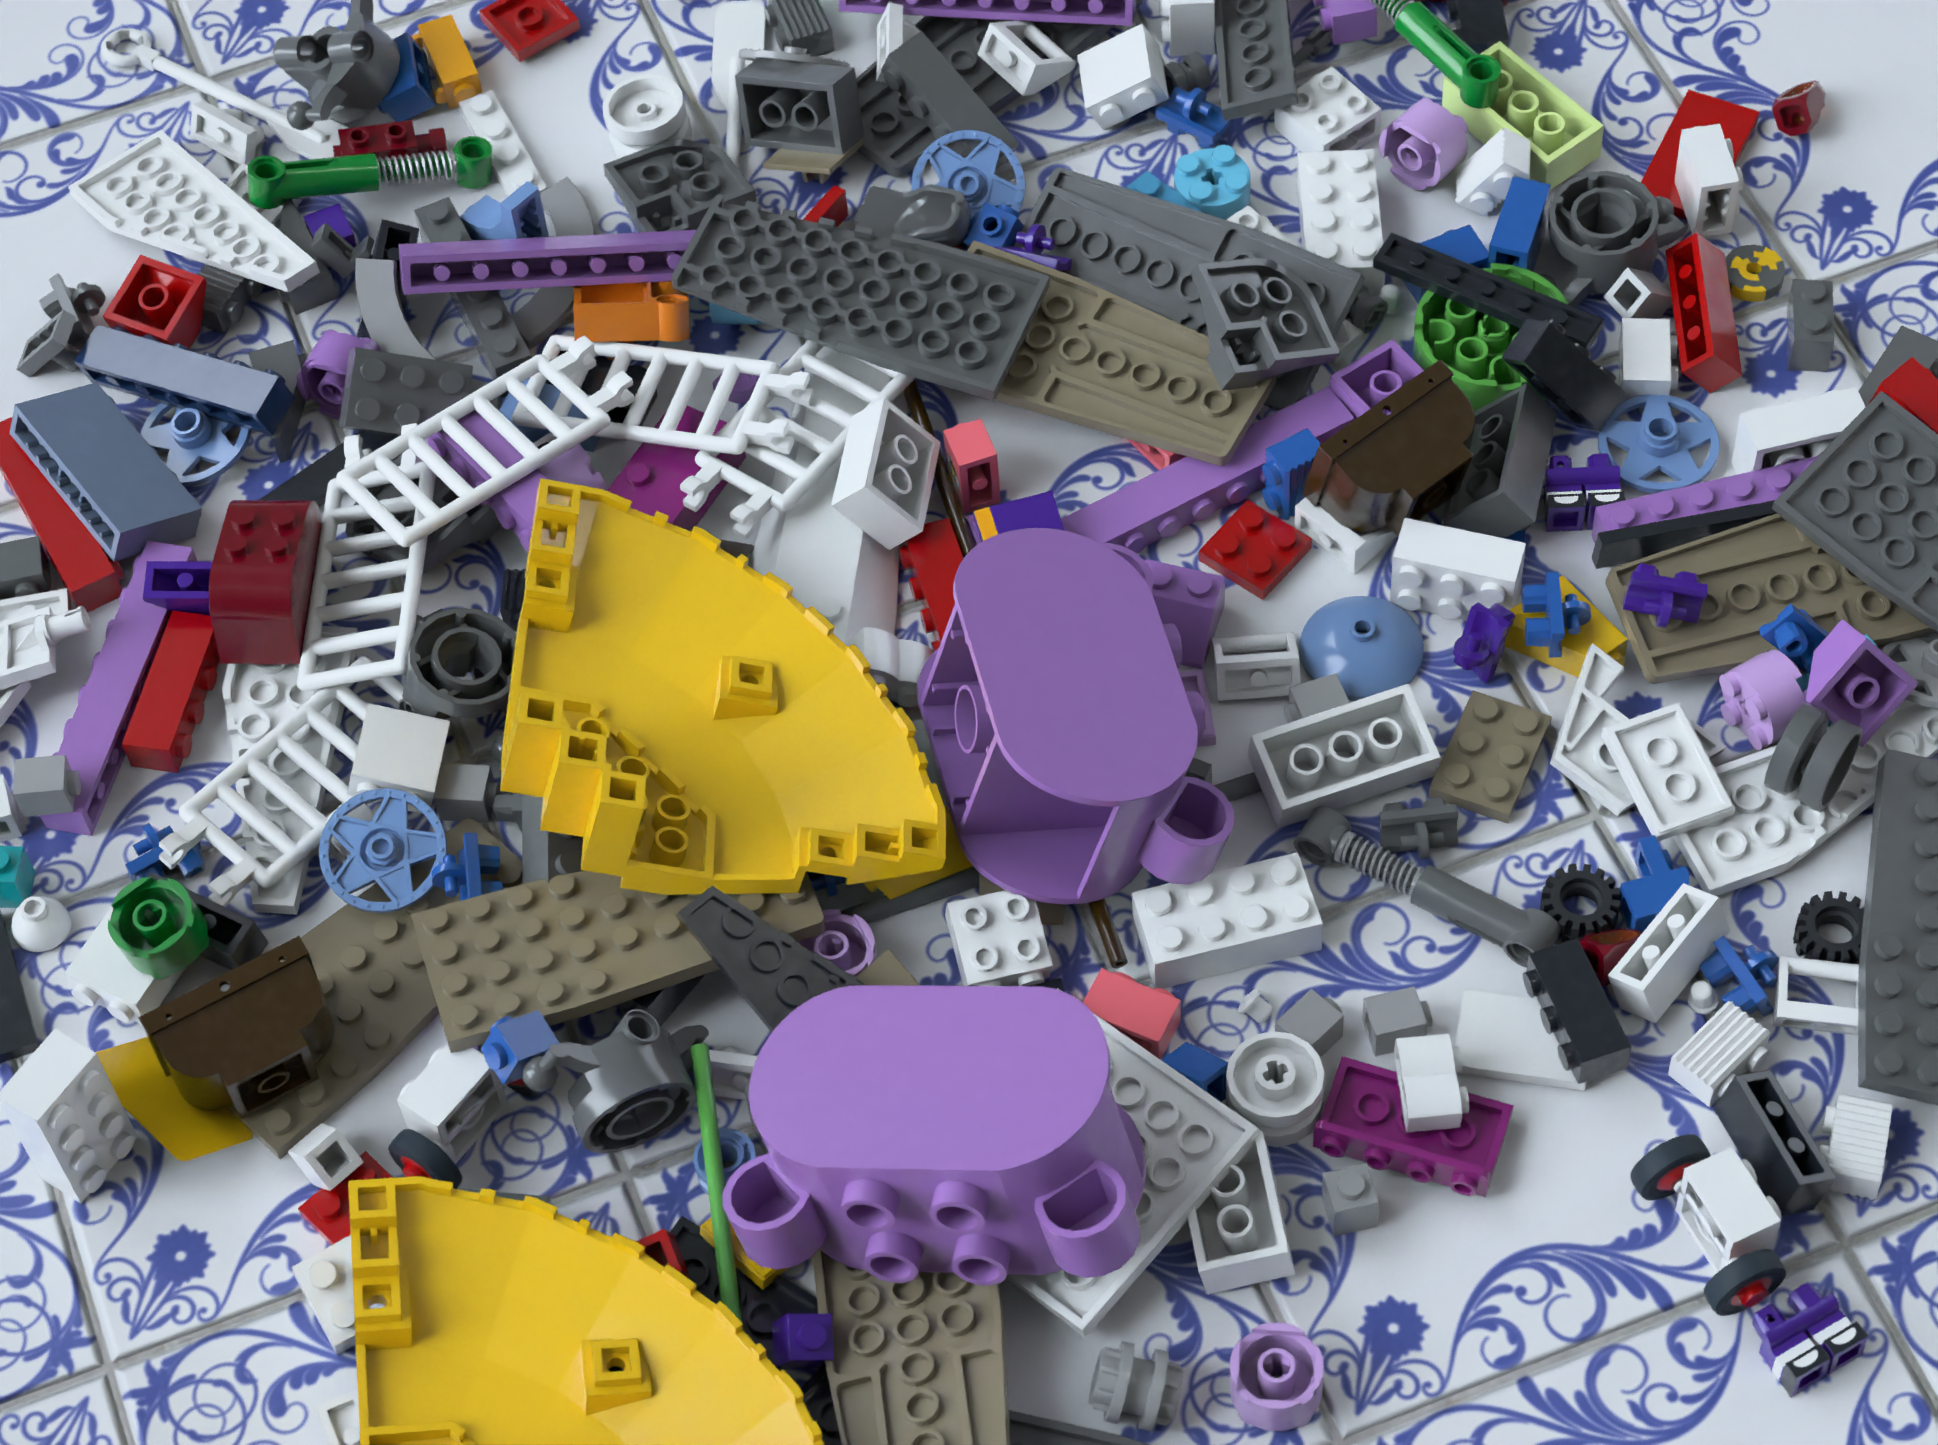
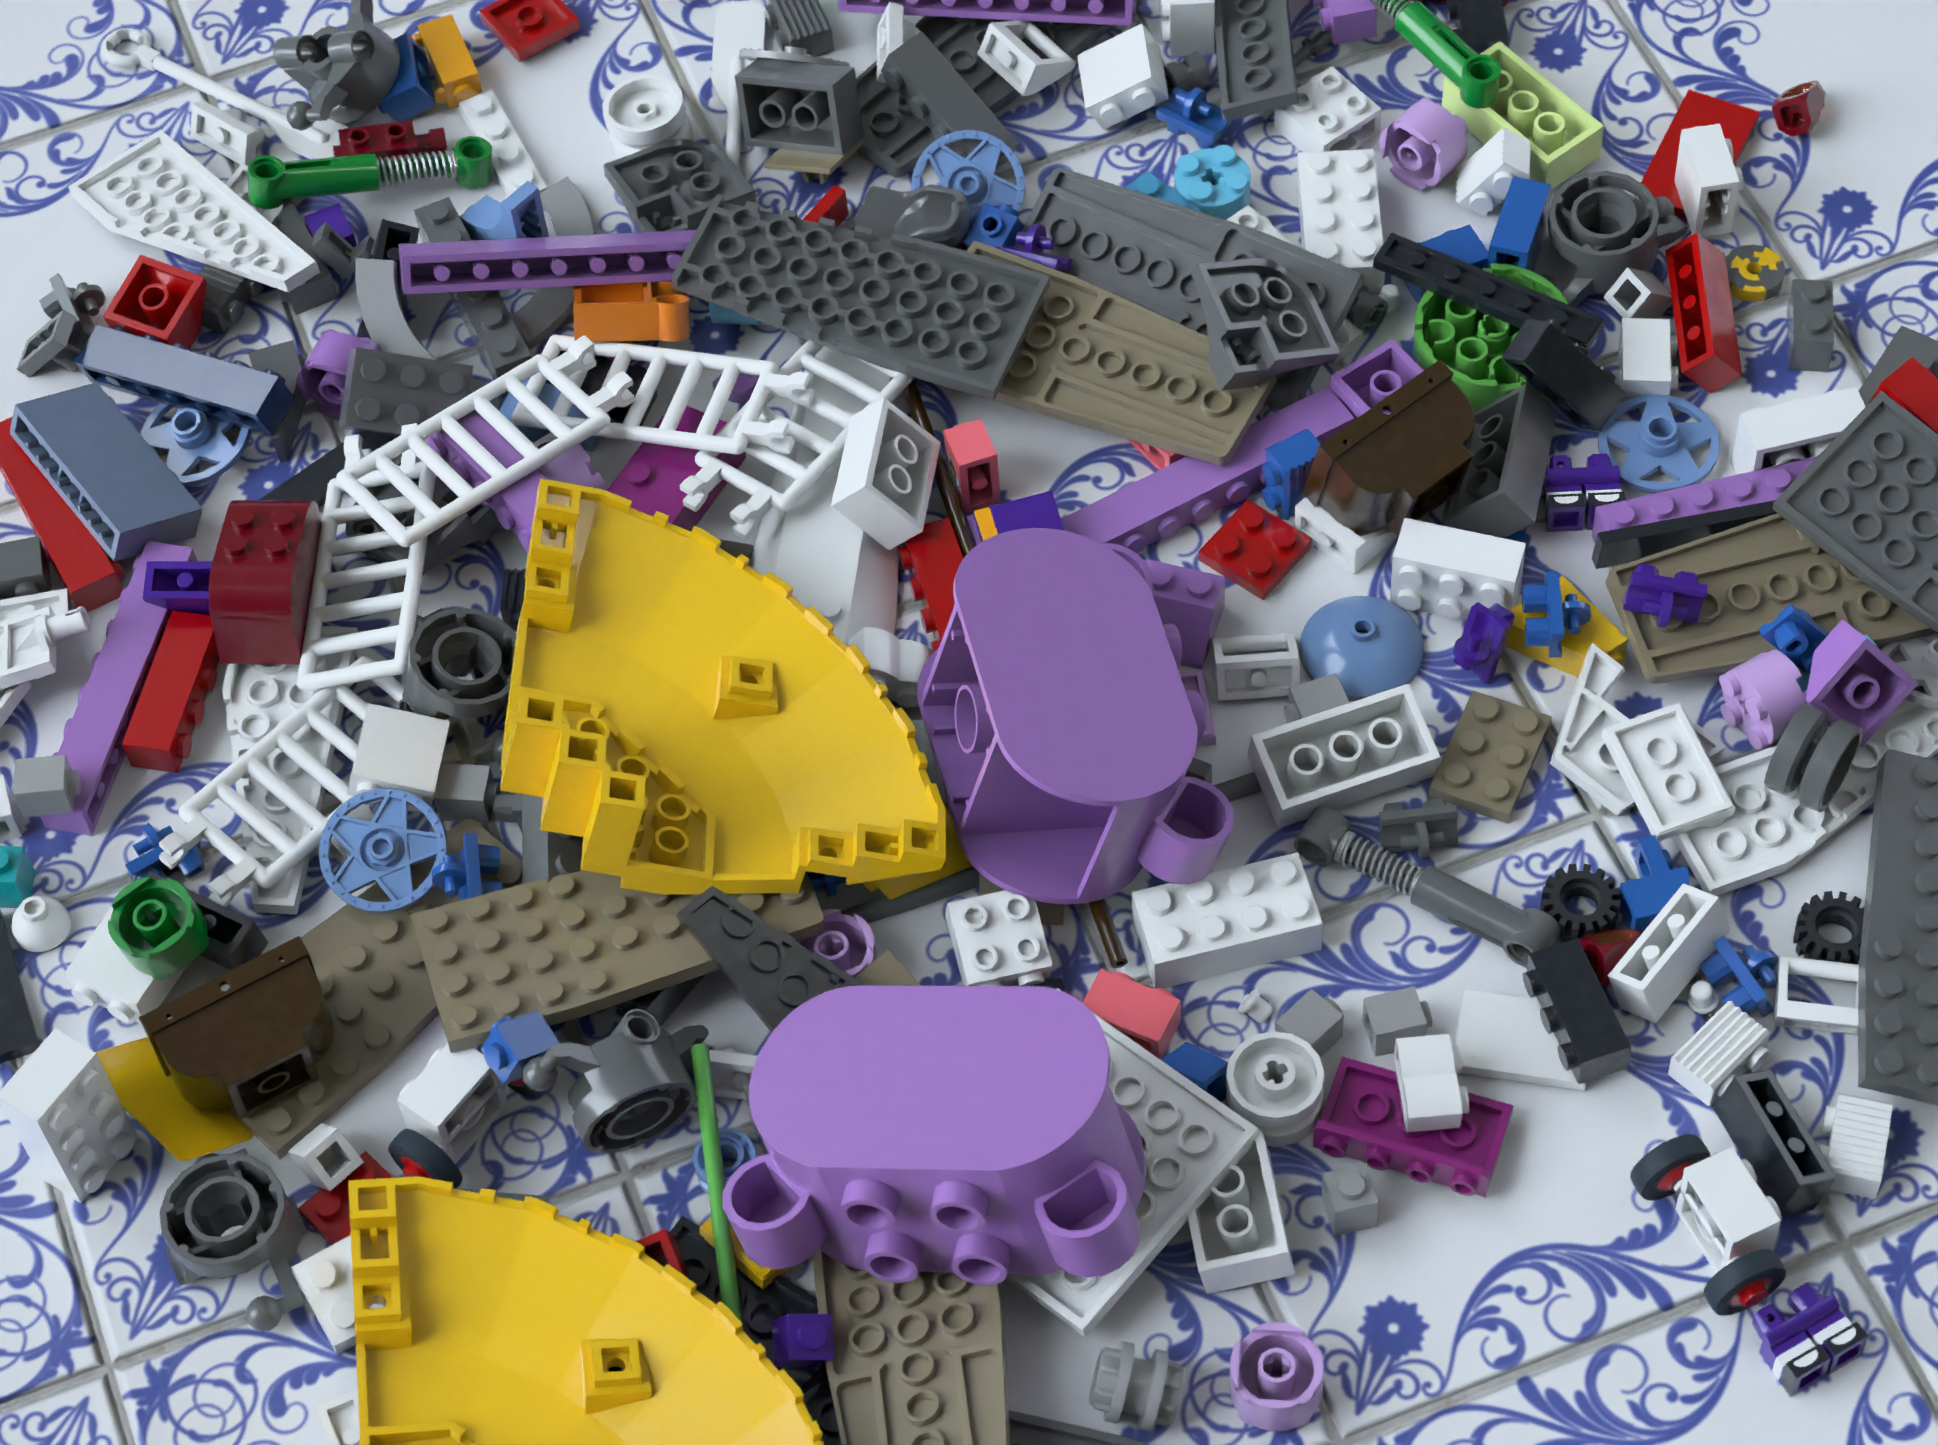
(226, 1194): none -> dark grey piece

